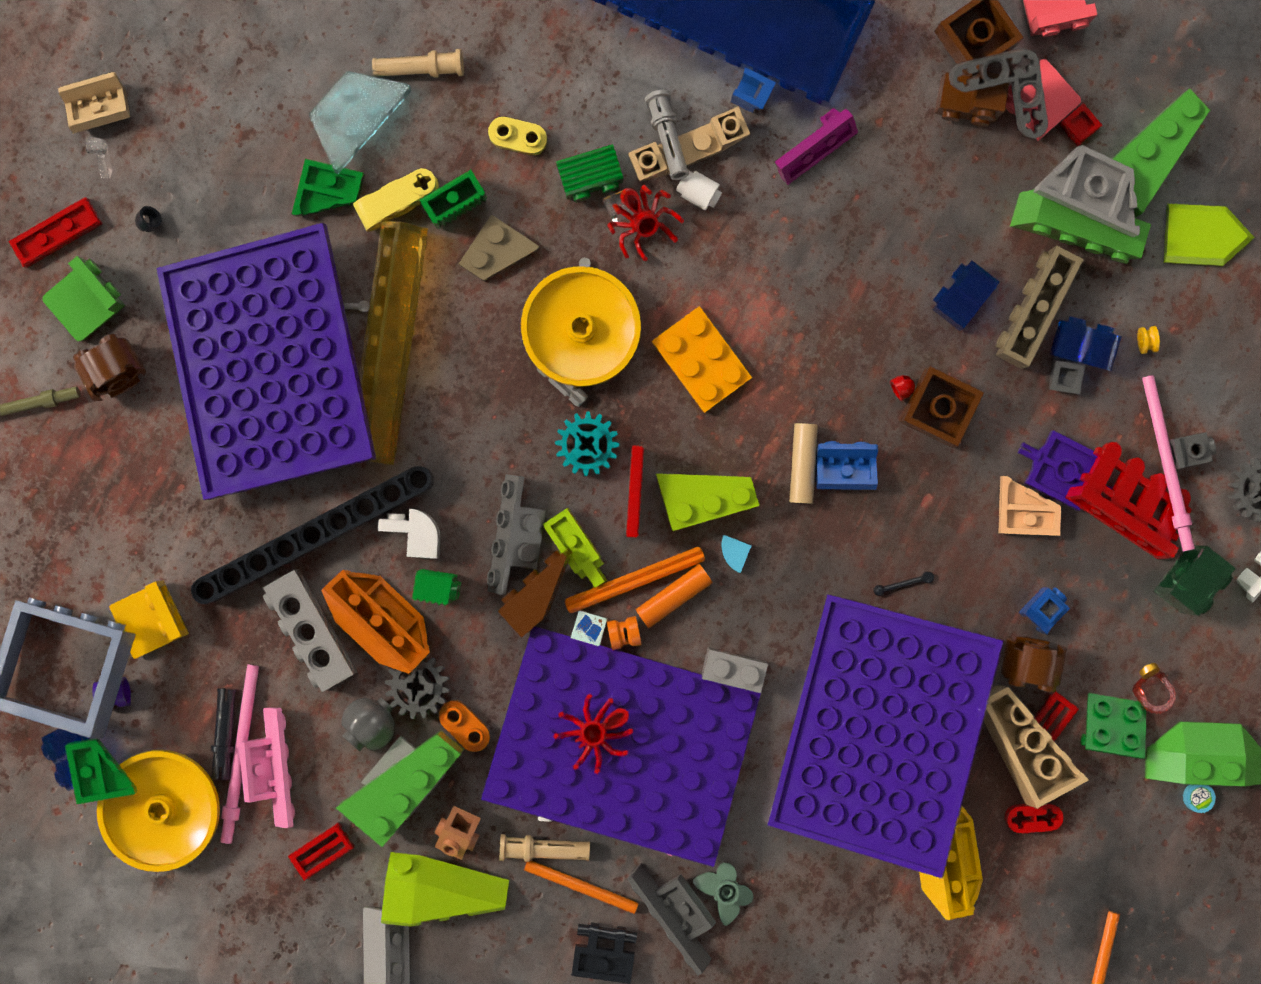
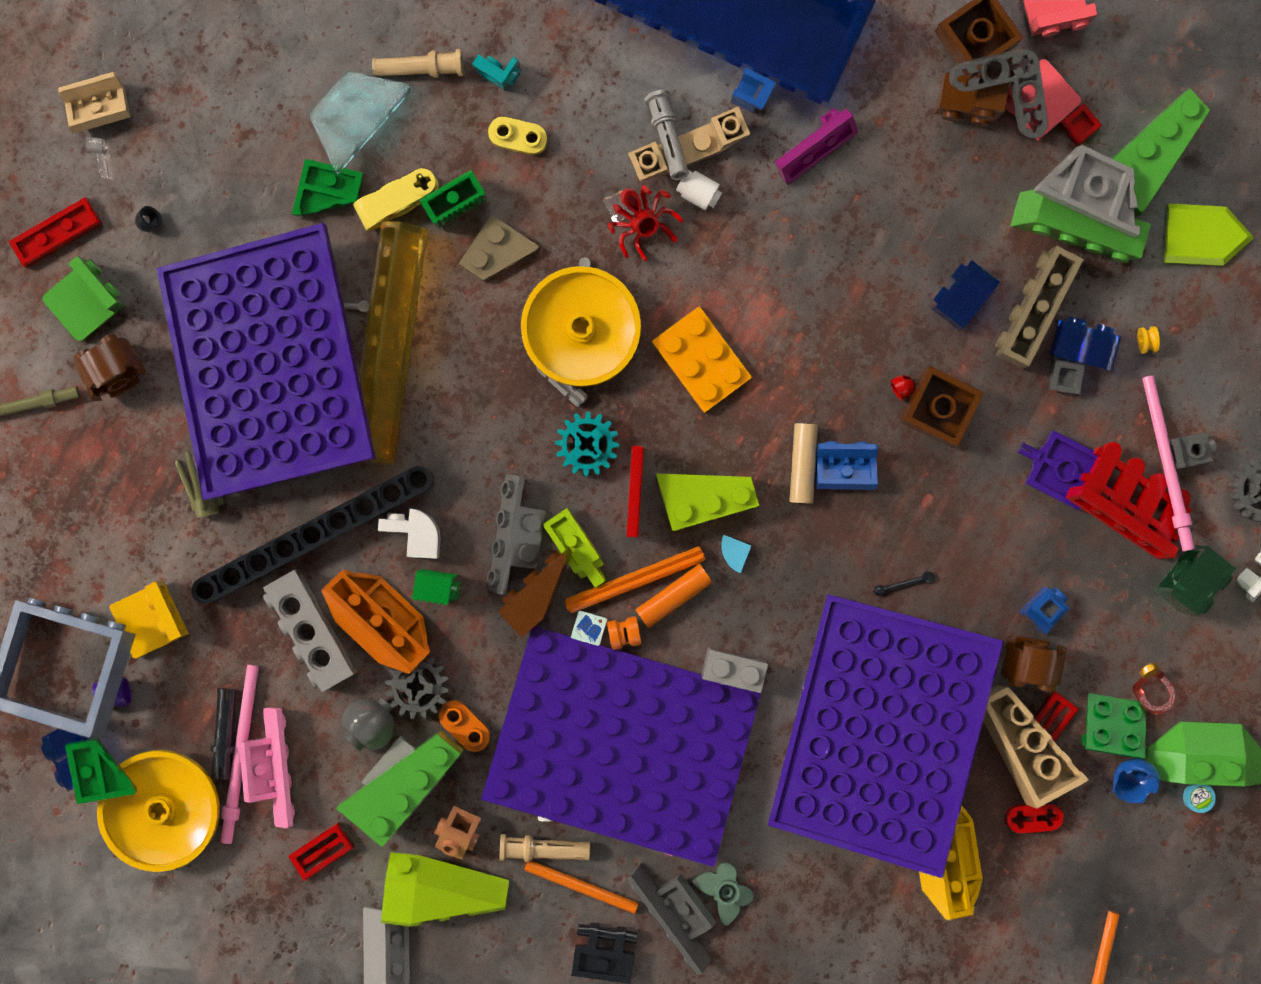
(201, 507): none -> olive plant
(492, 71): none -> teal bracket
(590, 173): green brick -> none
(594, 733): red animal -> none
(1026, 511): light nougat wing -> none
(1135, 780): none -> blue hair

